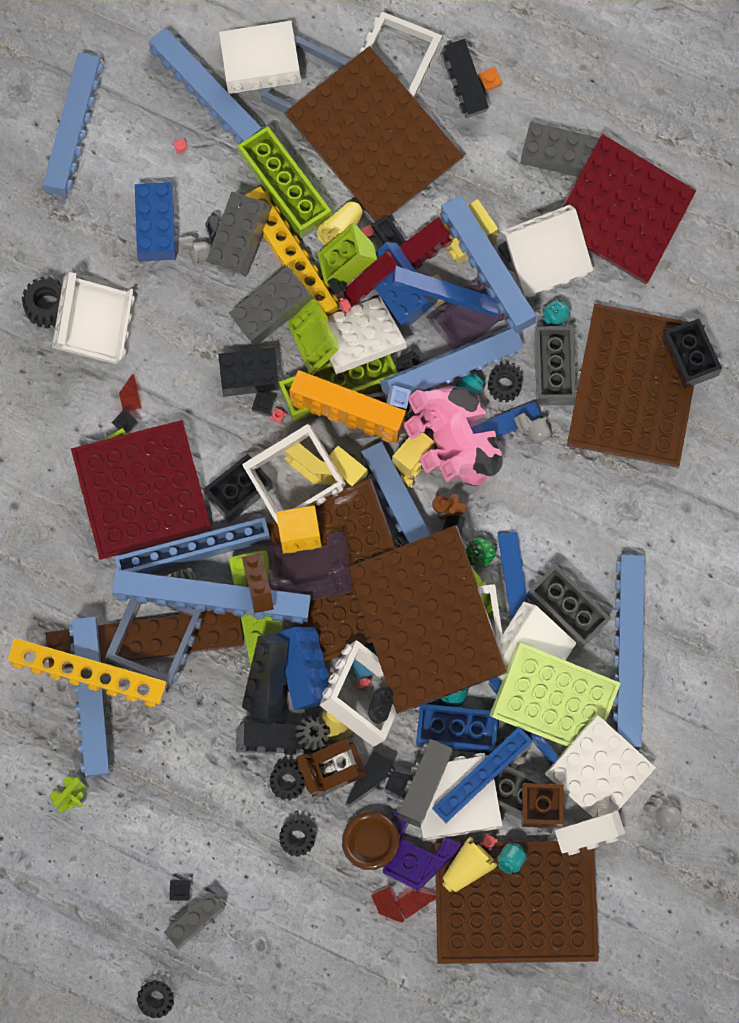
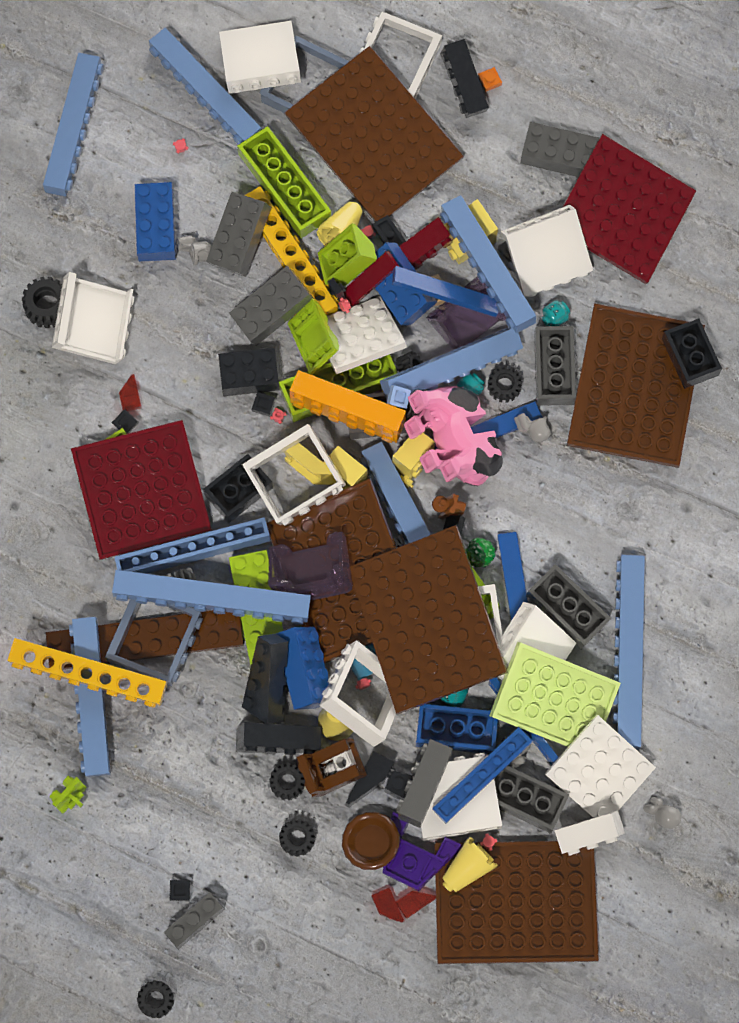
(212, 226): black plate -> none
(257, 582): reddish brown arch -> none
(298, 529): yellow slope -> none
(306, 727): dark grey gear -> none
(381, 701): black plate -> none
(511, 858): teal head -> none
(542, 805): reddish brown brick -> none

